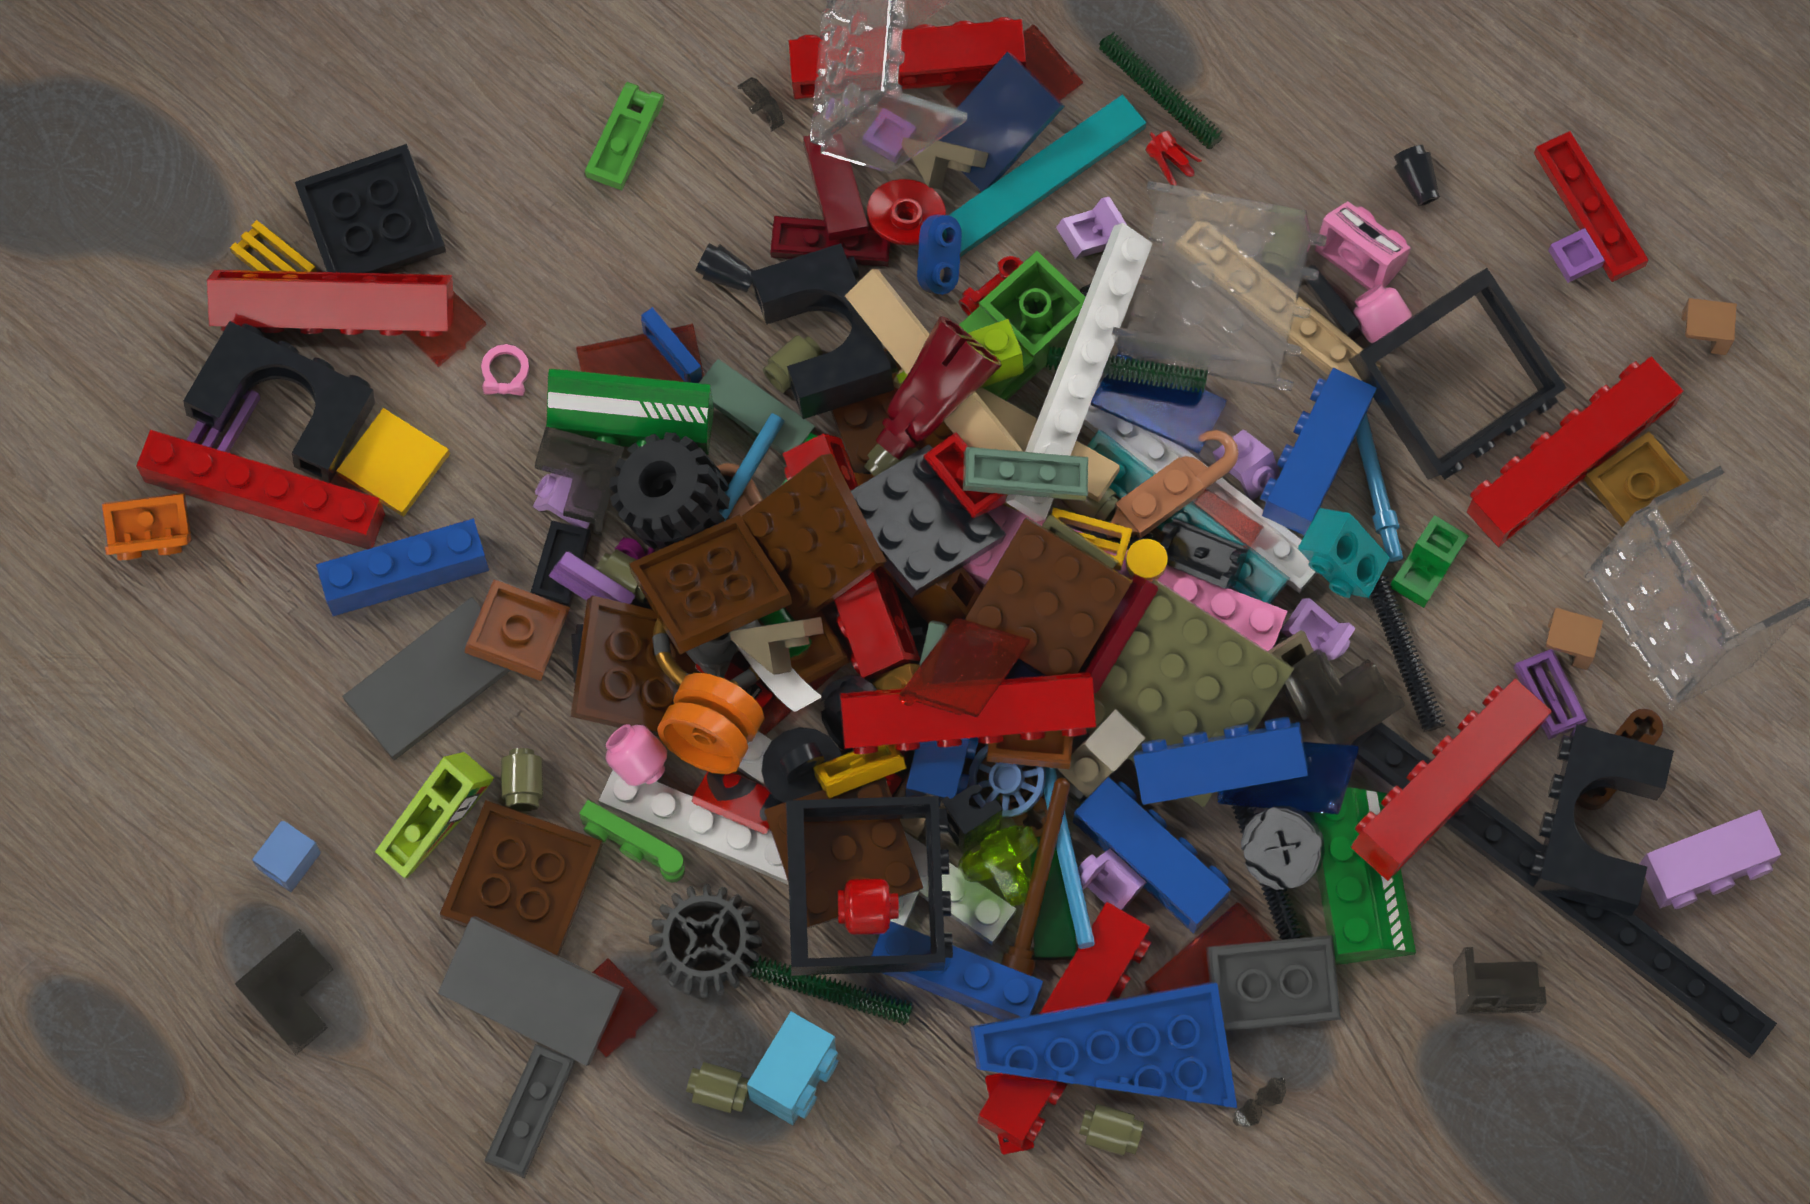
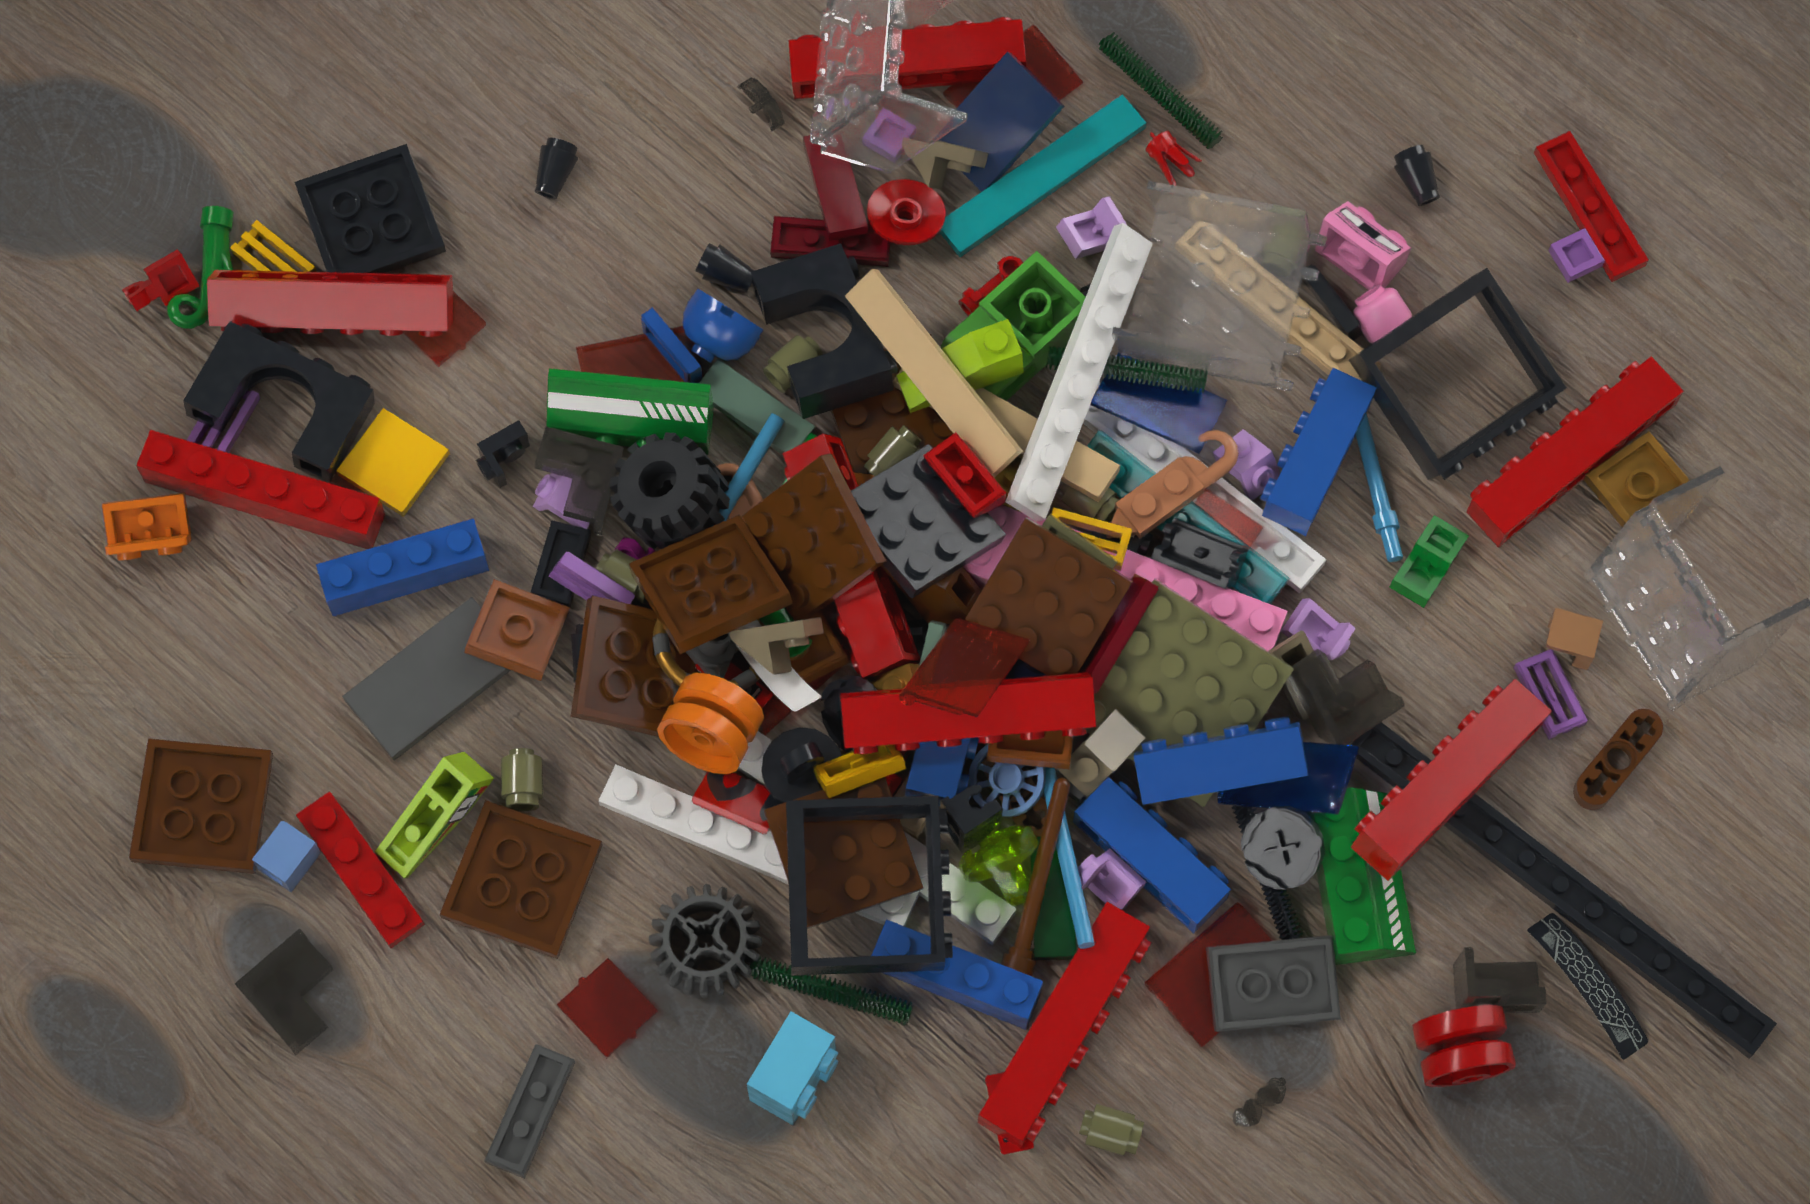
(165, 280): none -> red plate
(201, 806): none -> reddish brown plate
(216, 227): none -> green plant
(360, 869): none -> red plate
(502, 446): none -> black bracket
(516, 386): bright pink piece -> none
(530, 990): dark grey tile -> none
(554, 167): none -> black cone
(623, 136): bright green plate -> none
(633, 841): bright green plate -> none
(636, 754): bright pink head -> none
(717, 329): none -> blue cylinder
(718, 1088): olive brick -> none
(867, 906): red head -> none
(938, 254): blue plate -> none
(942, 377): dark red piece -> none
(1025, 473): sand green tile -> none
(1137, 1044): blue wing -> none
(1146, 559): yellow tile -> none
(1343, 553): teal brick -> none
(1405, 657): black axle -> none
(1463, 1046): none -> red wheel
(1567, 862): black arch -> none
(1591, 983): none -> black sticker
(1711, 322): medium nougat panel -> none
(1711, 860): lavender brick -> none

